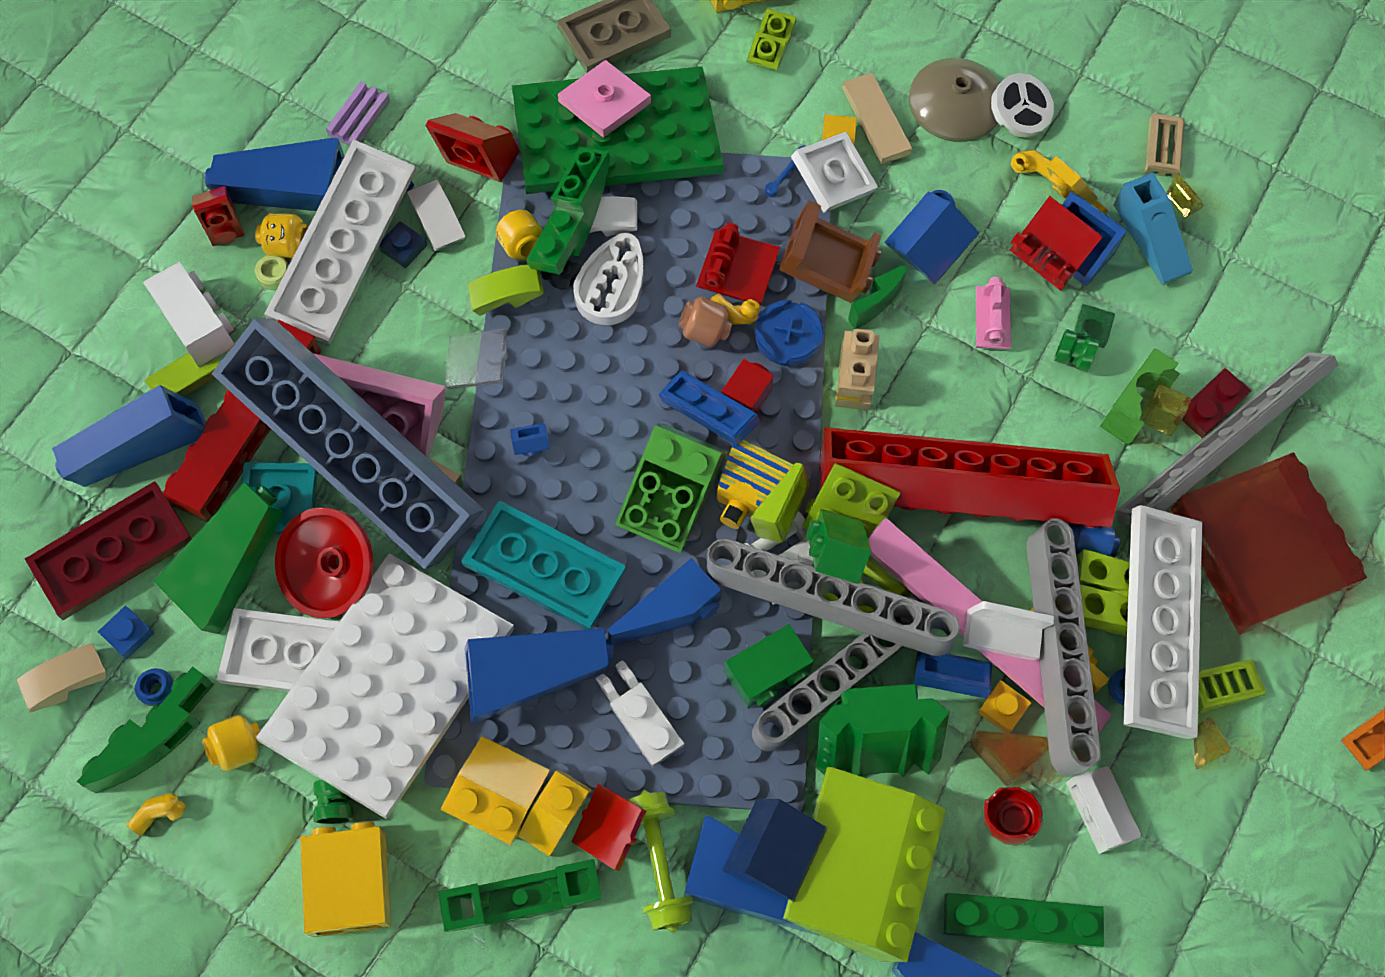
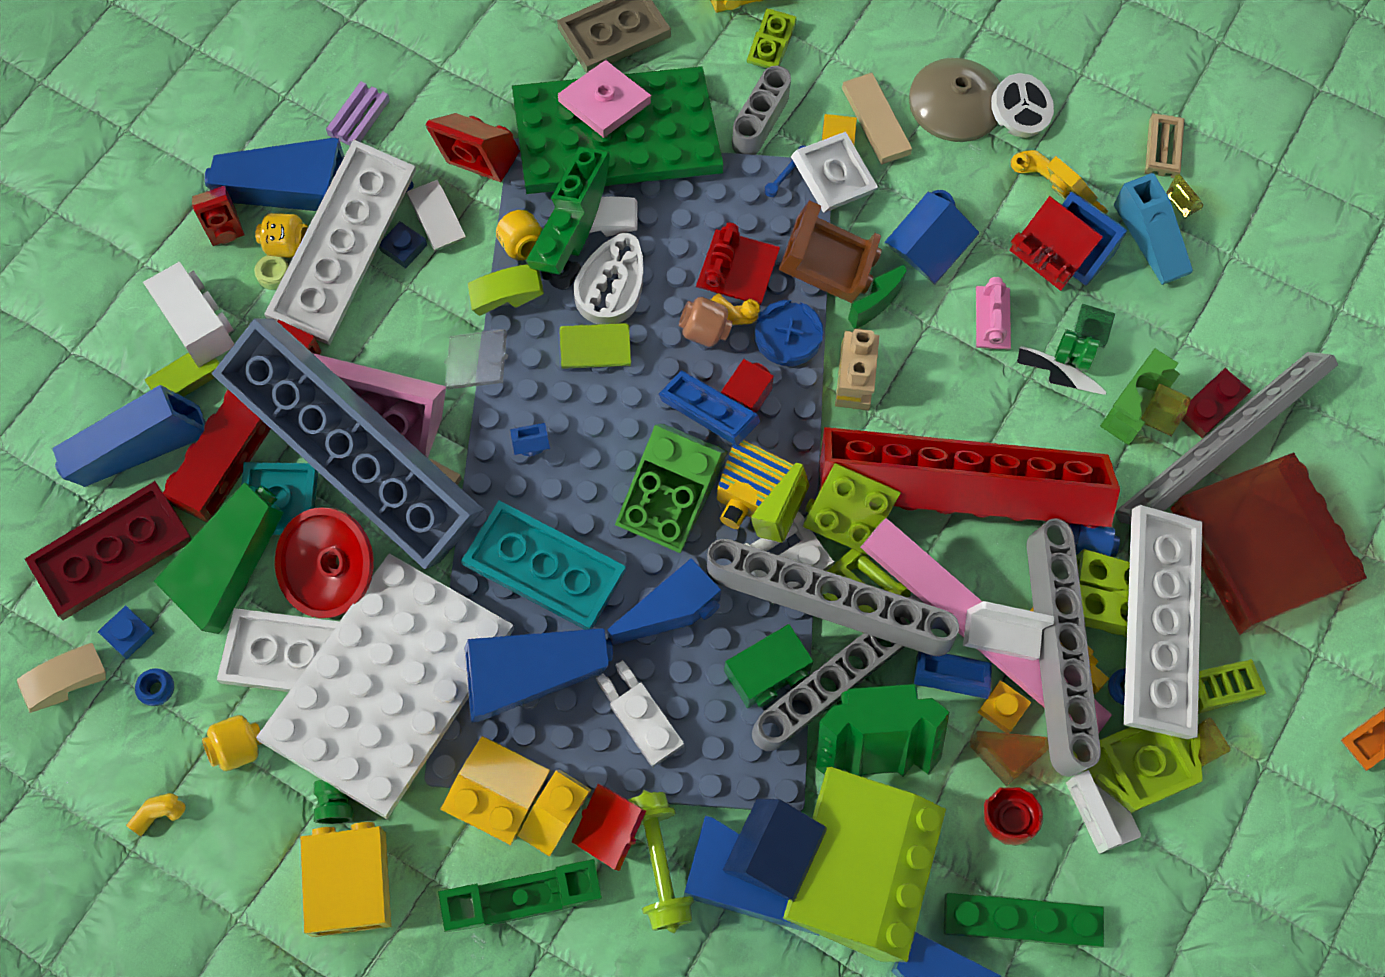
(138, 748): green slope -> none
(595, 346): none -> lime slope
(762, 98): none -> light grey beam
(838, 546): green brick -> none
(1059, 373): none -> sticker
(1146, 766): none -> lime wing

